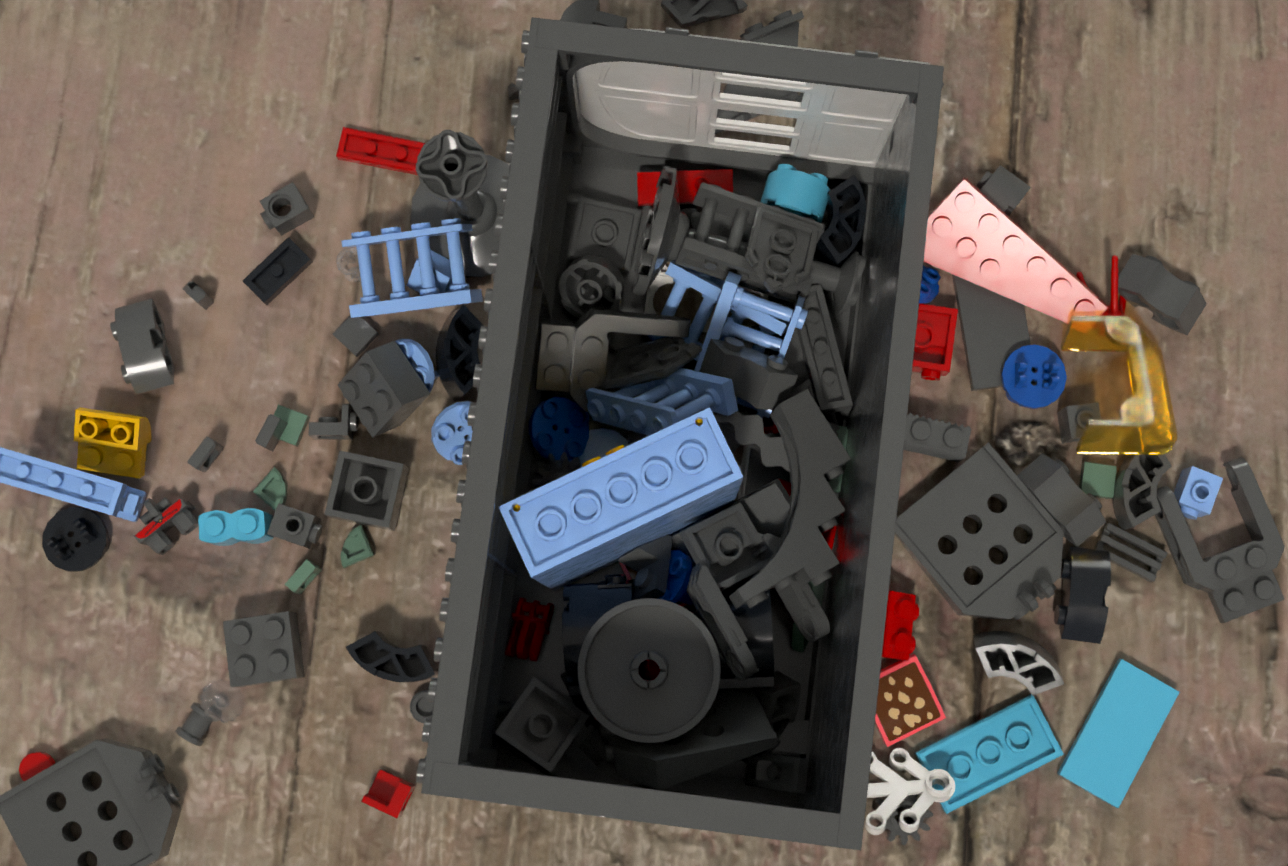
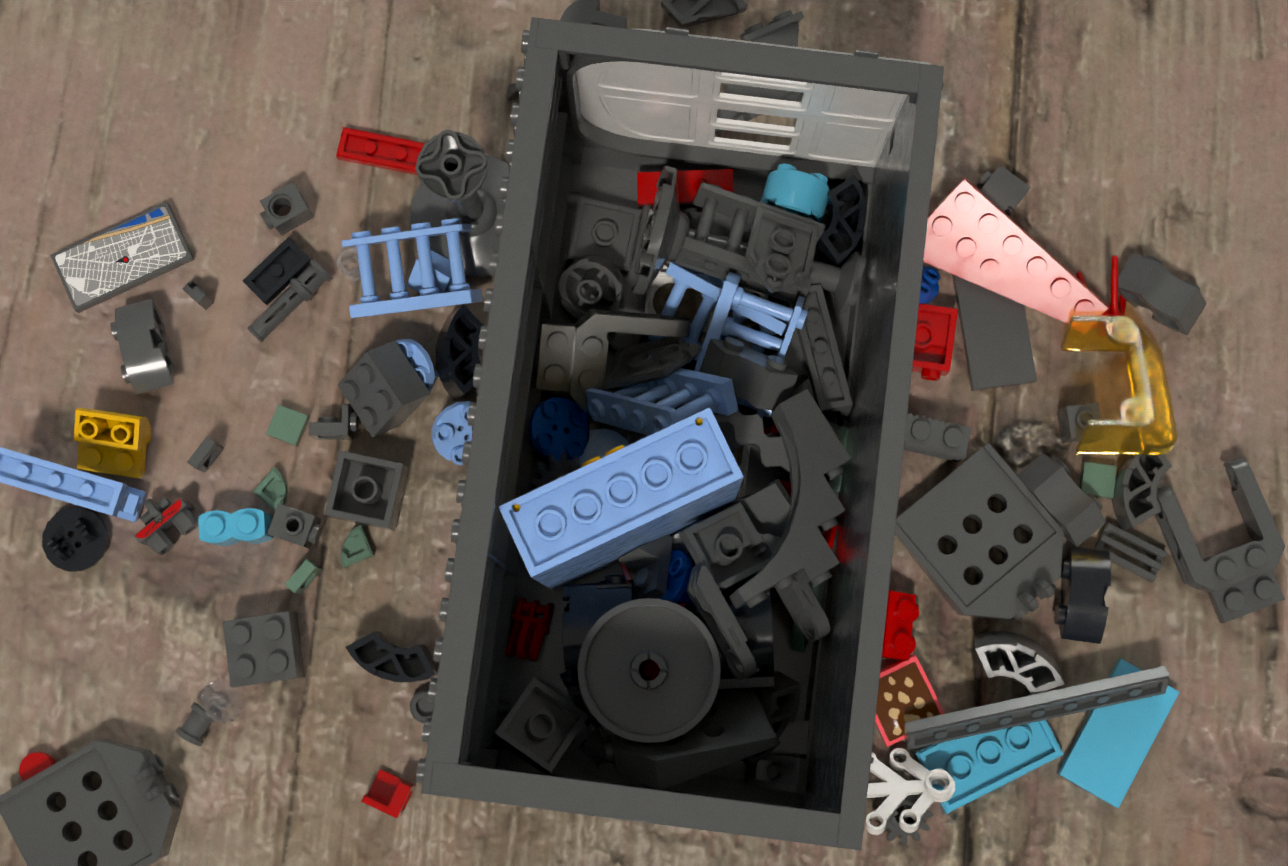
(122, 257): none -> tile
(261, 328): none -> dark grey pin
(271, 432): dark grey tile -> none
(355, 334): dark grey tile -> none
(1036, 707): none -> dark grey tile
(1049, 376): blue plate -> none
(1196, 492): light blue brick -> none

